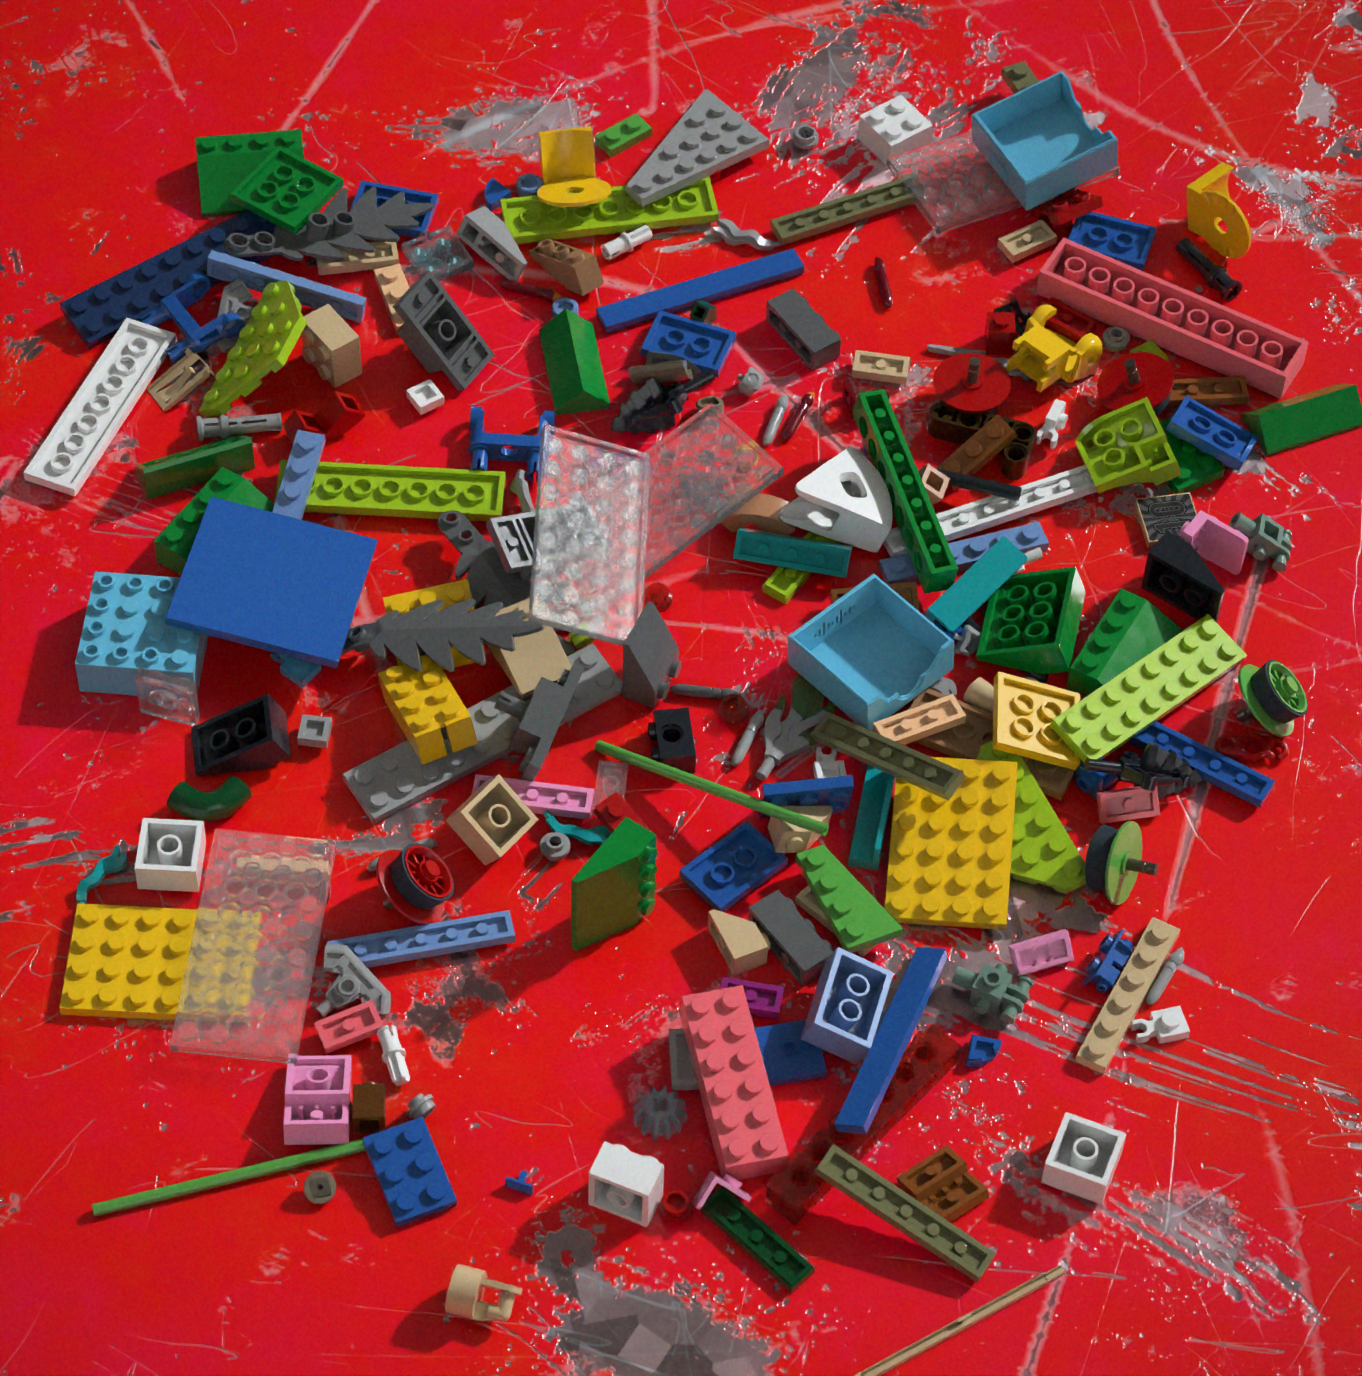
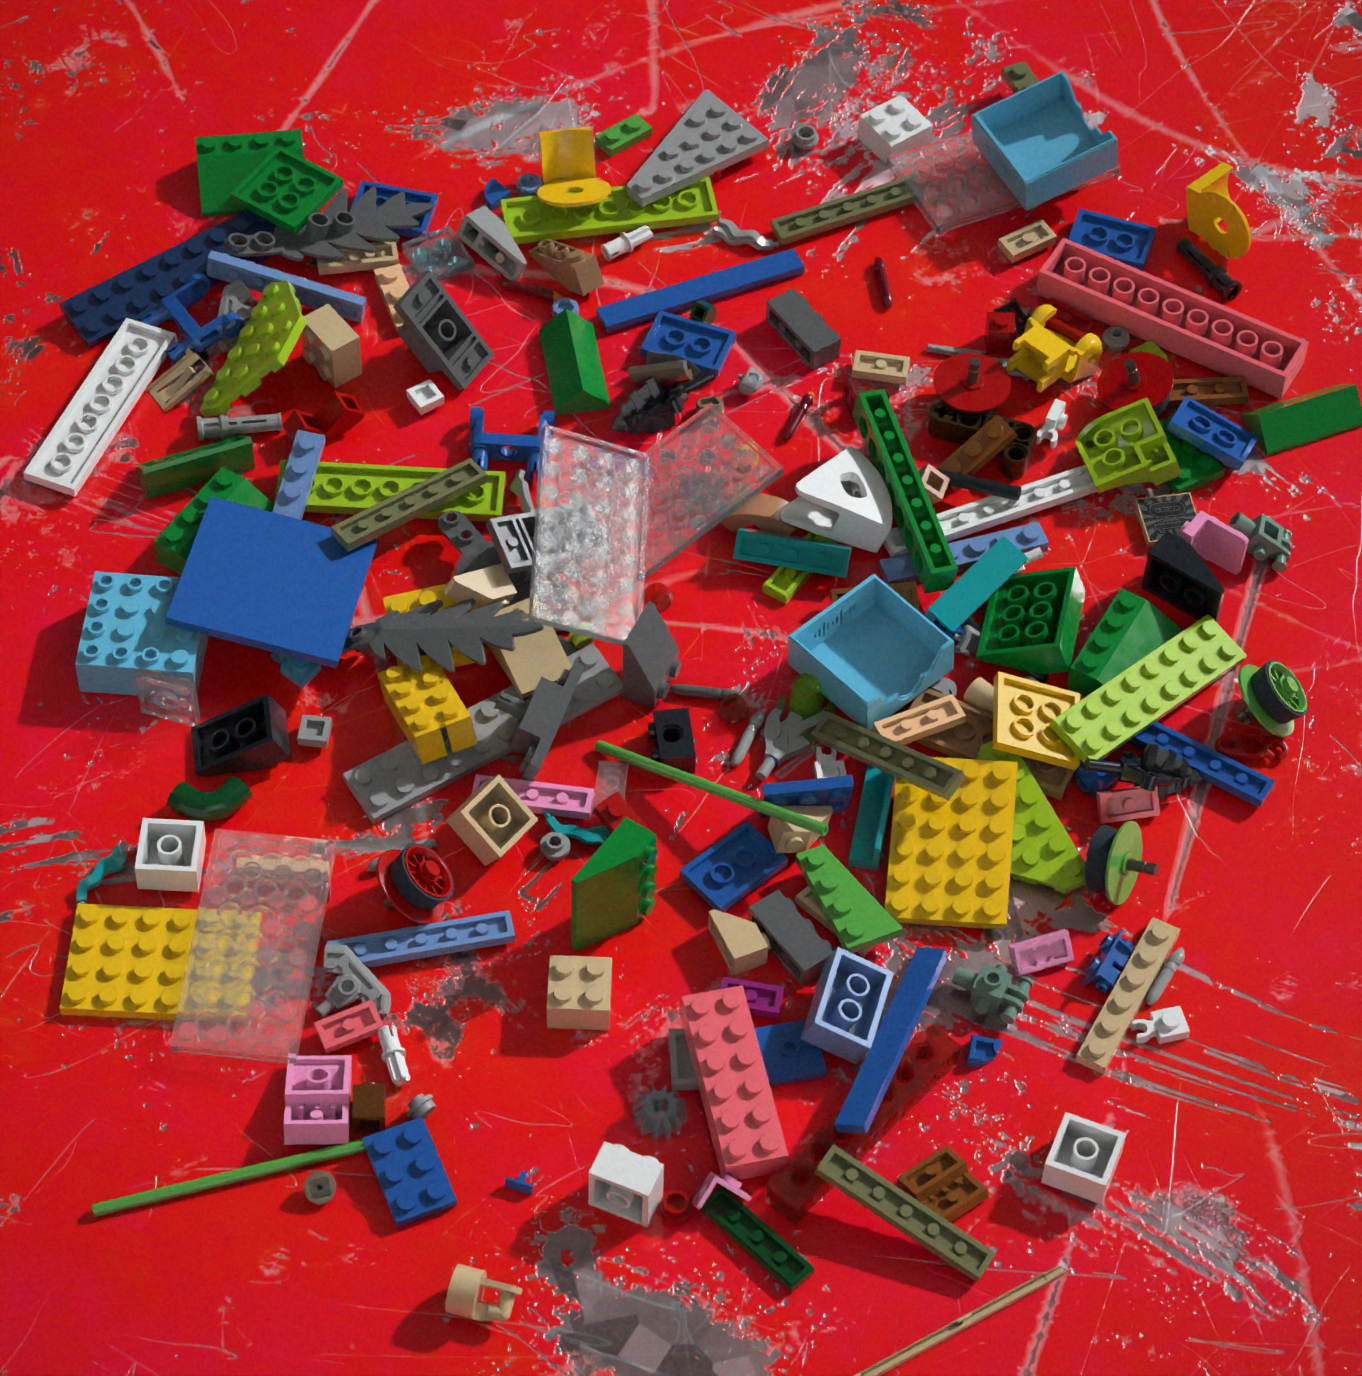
(408, 504): none -> olive plate
(483, 585): none -> tan slope
(579, 992): none -> tan brick
(775, 420): light grey piece -> none
(805, 695): none -> clear neon green brick
(1065, 207): red plate -> none

